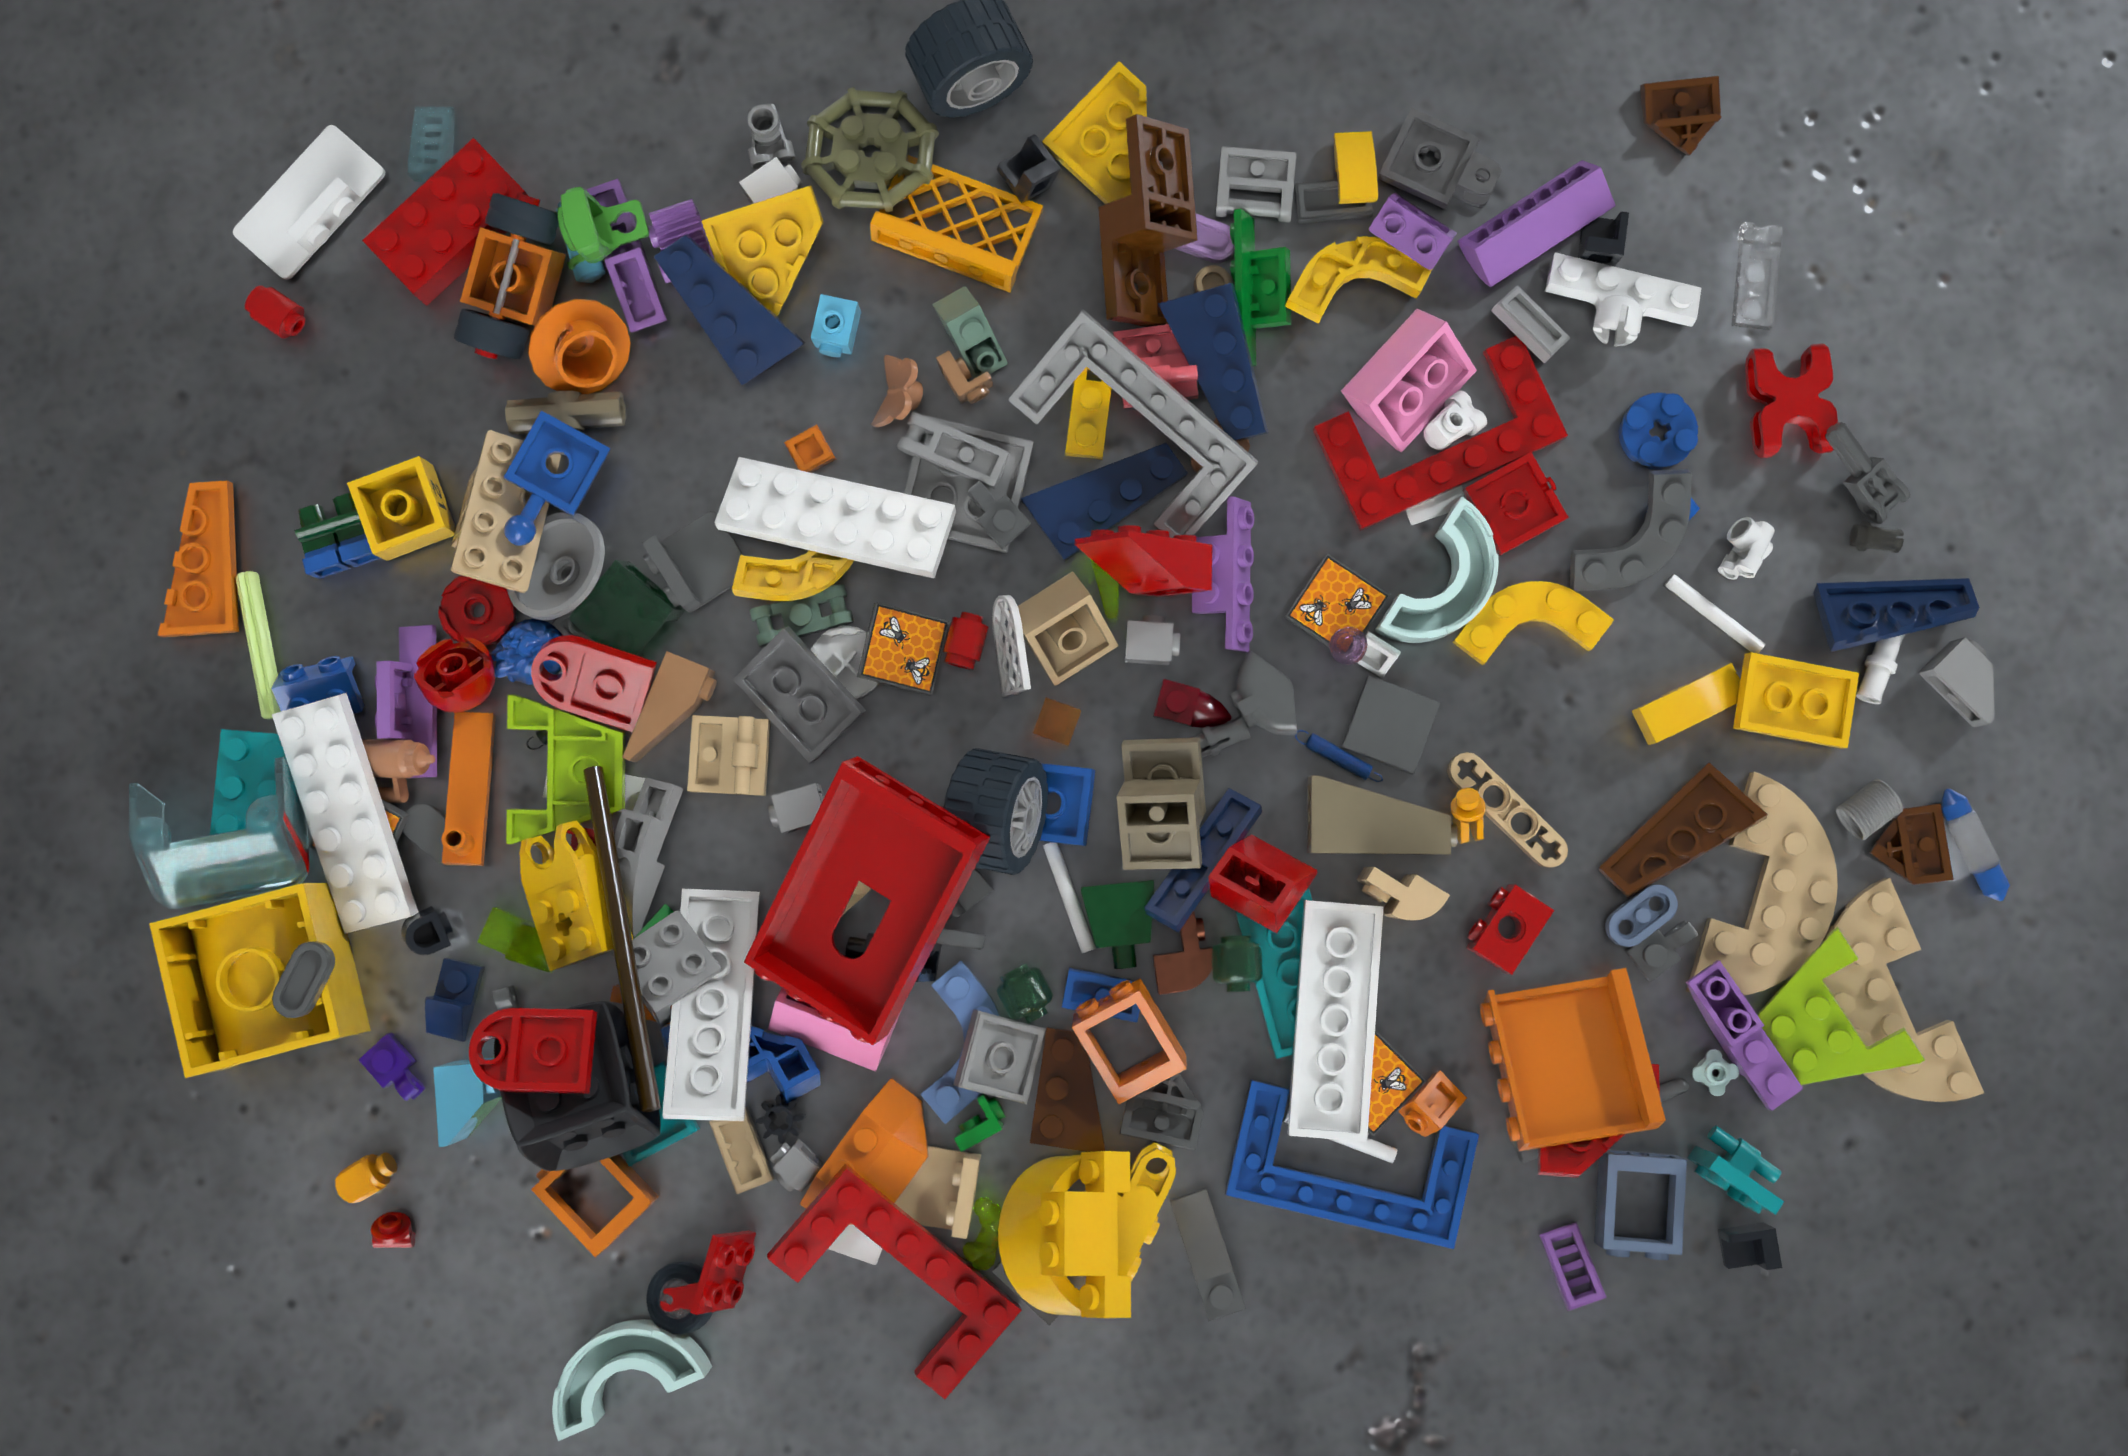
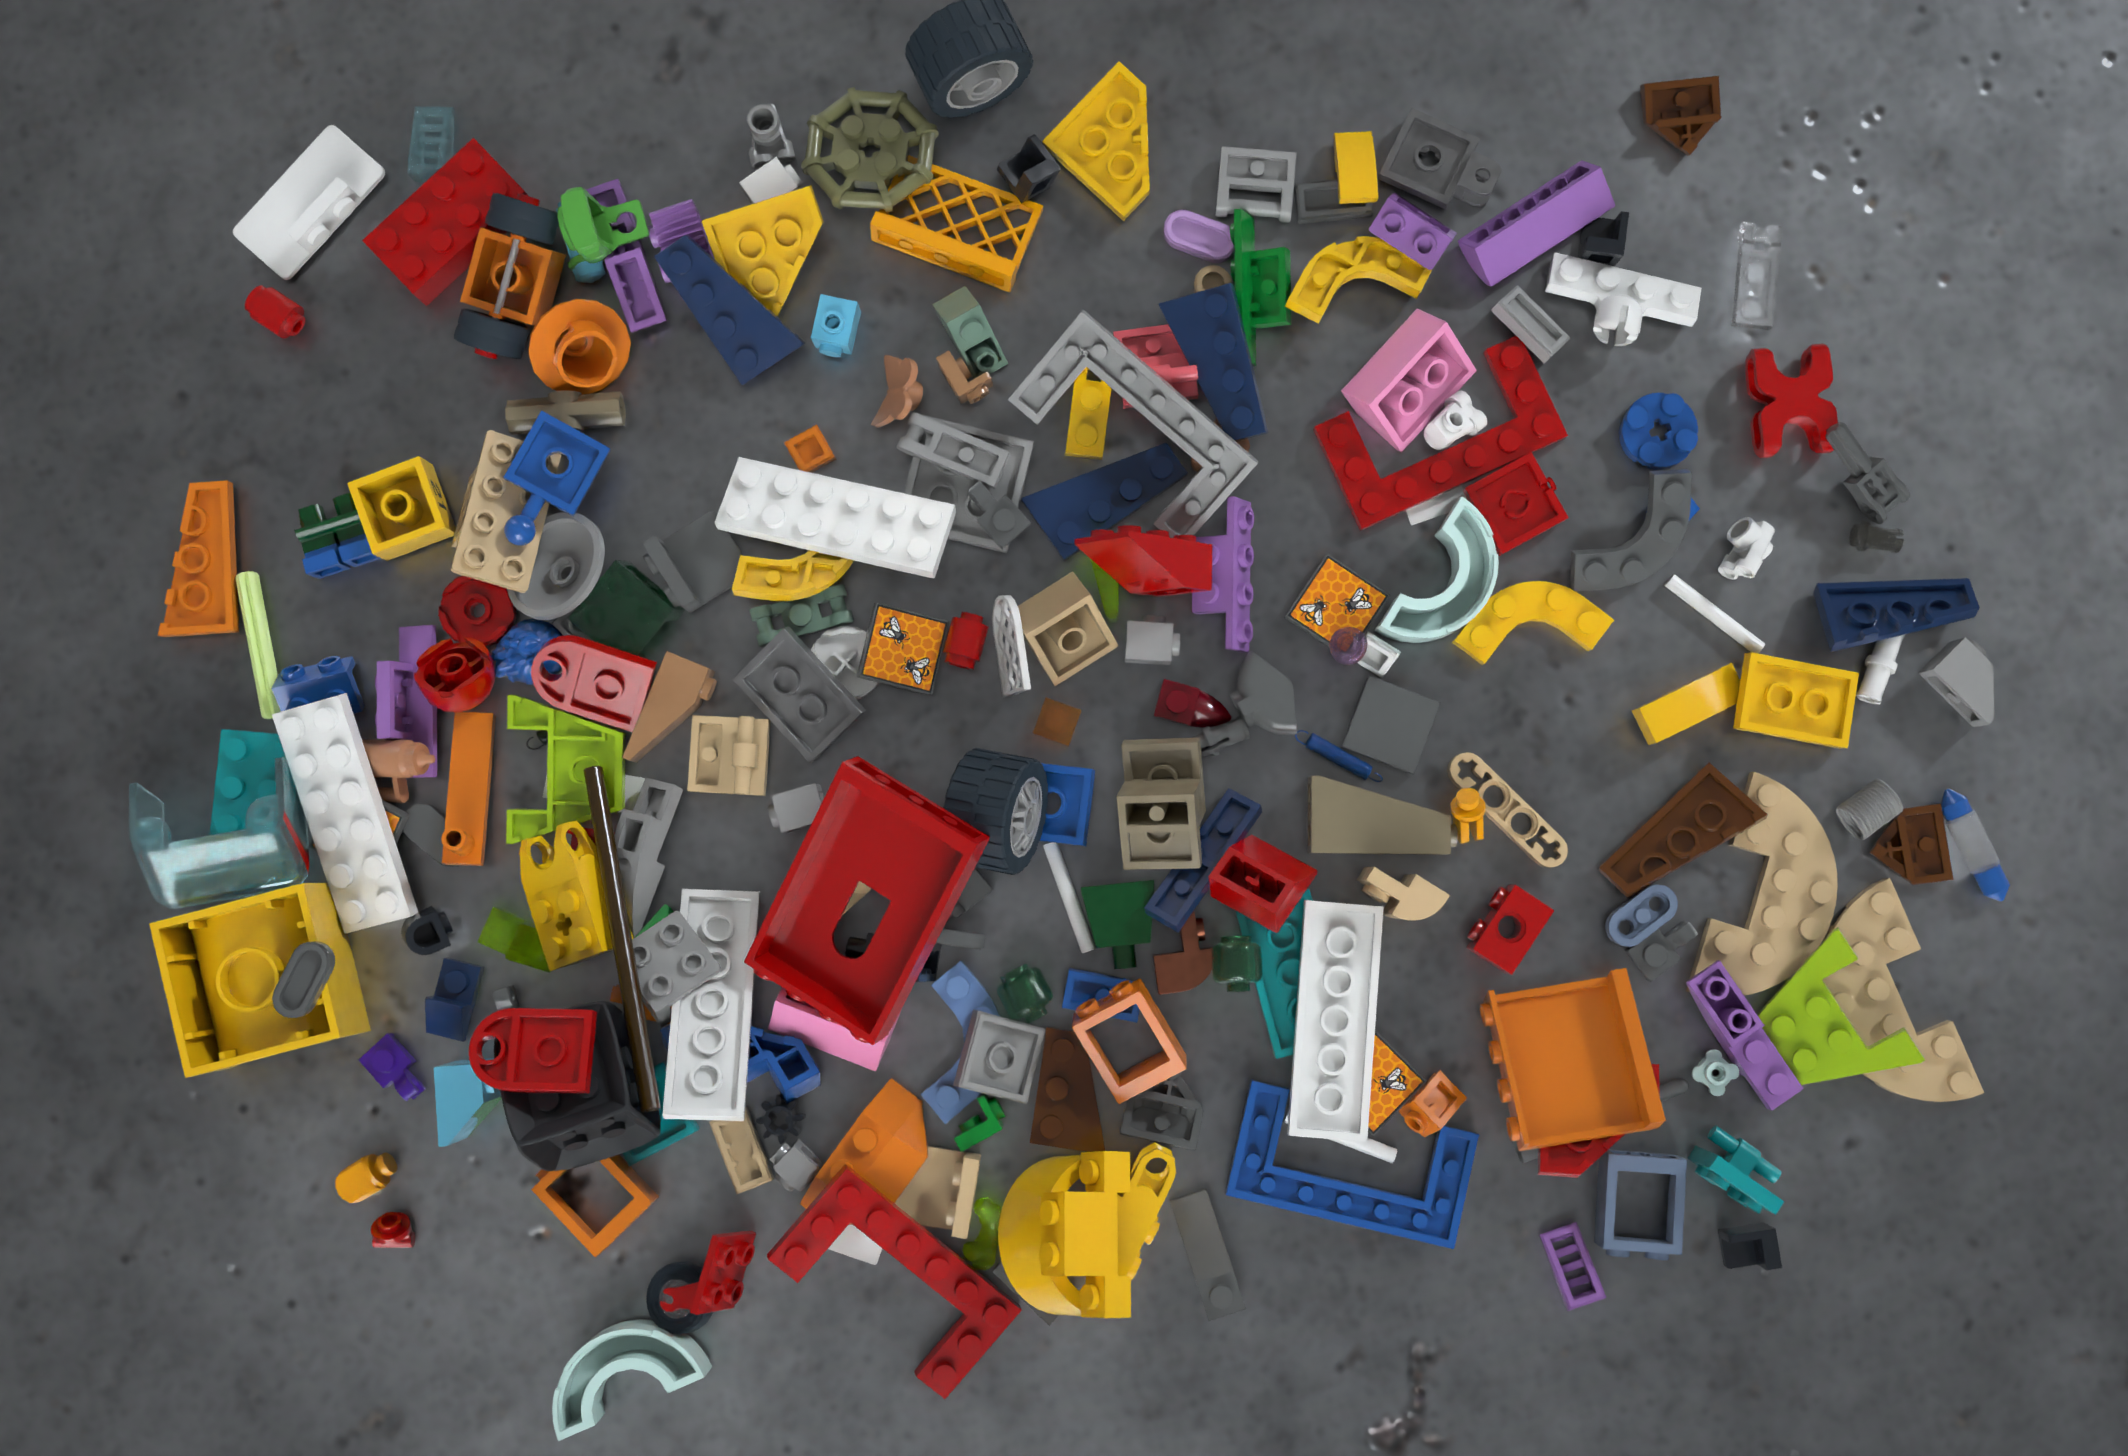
(1148, 221): reddish brown bracket -> none

